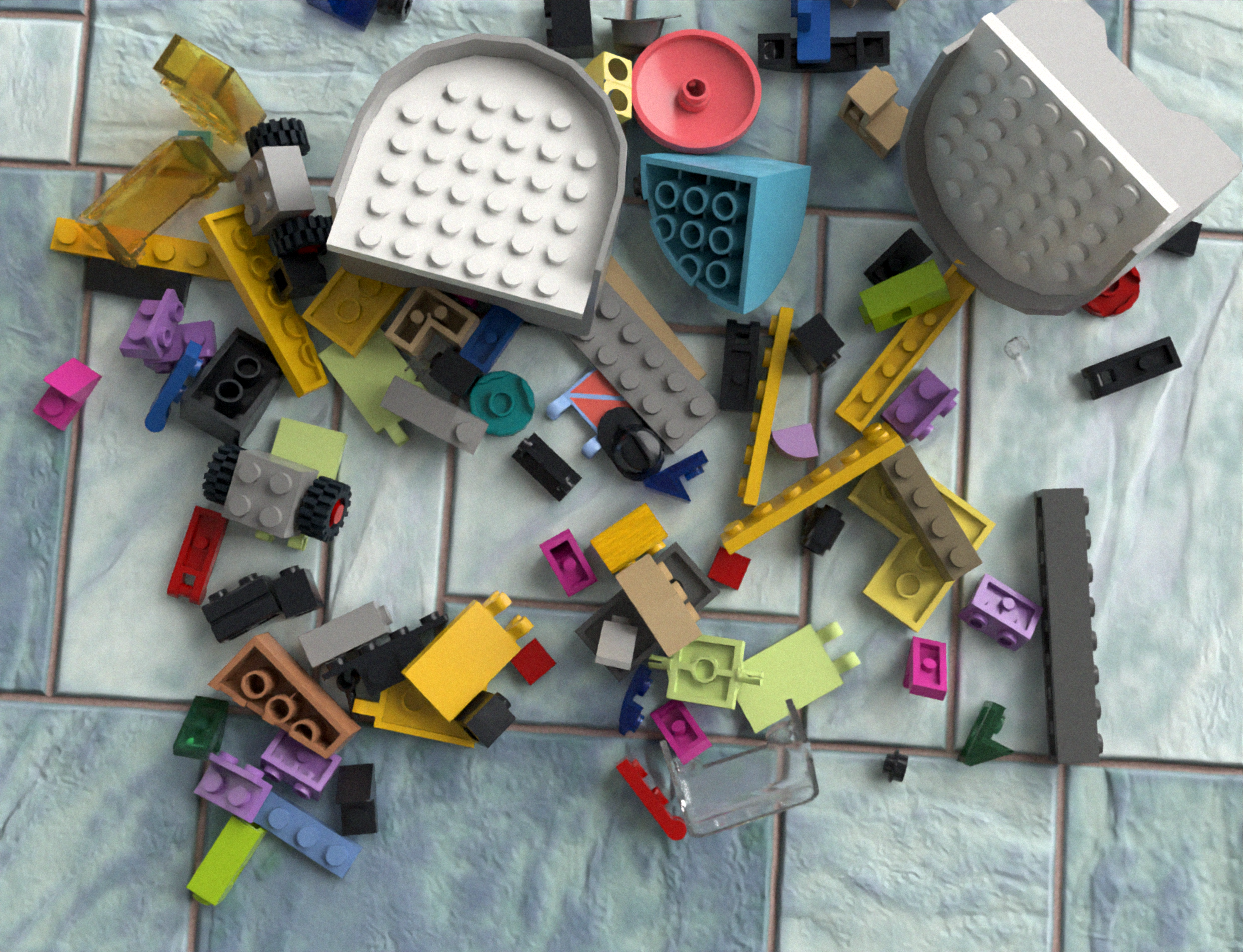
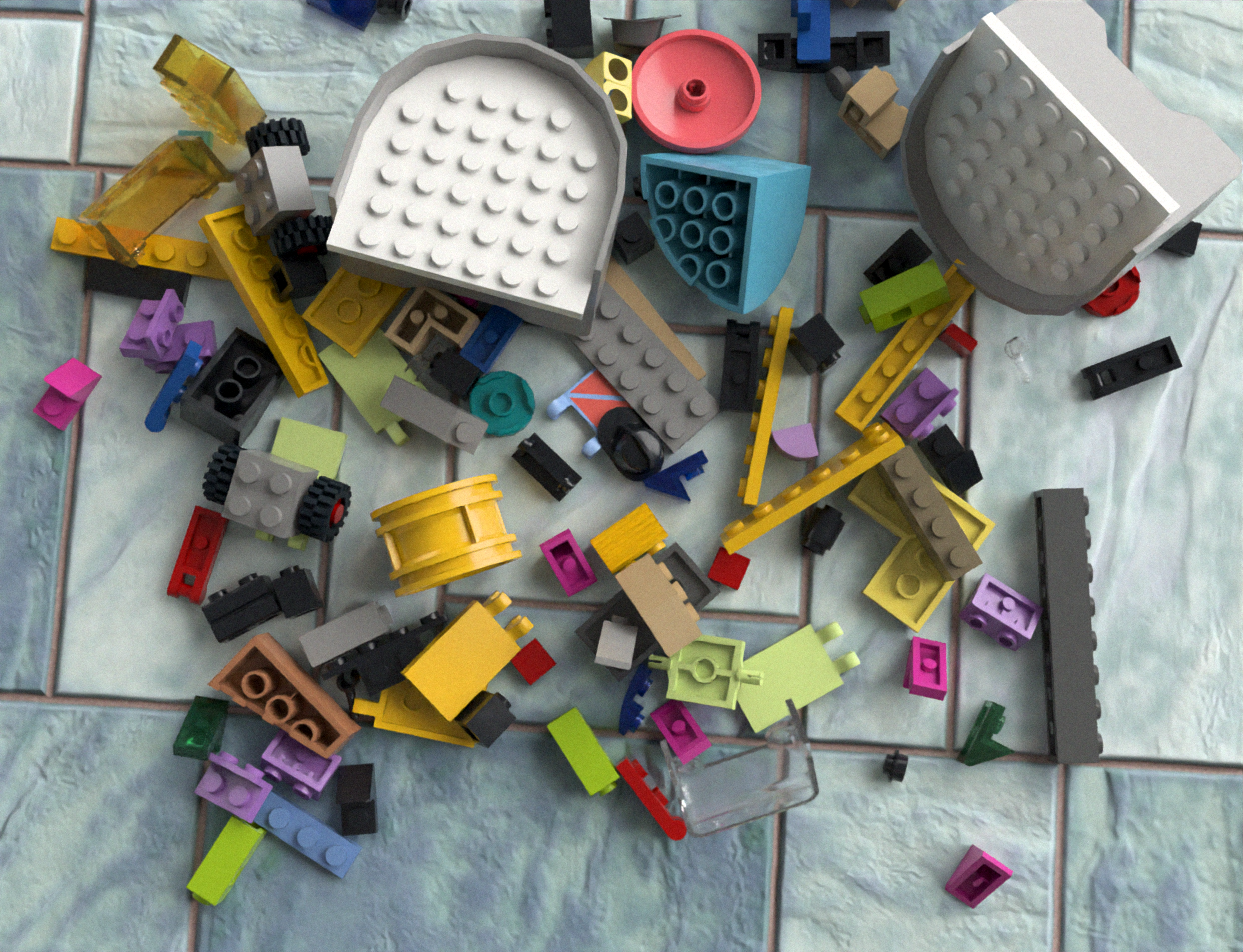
(445, 534): none -> yellow wheel
(584, 752): none -> lime brick
(633, 238): none -> black brick
(838, 82): none -> dark grey tile
(950, 460): none -> black slope
(958, 340): none -> red tile
(977, 877): none -> dark pink slope

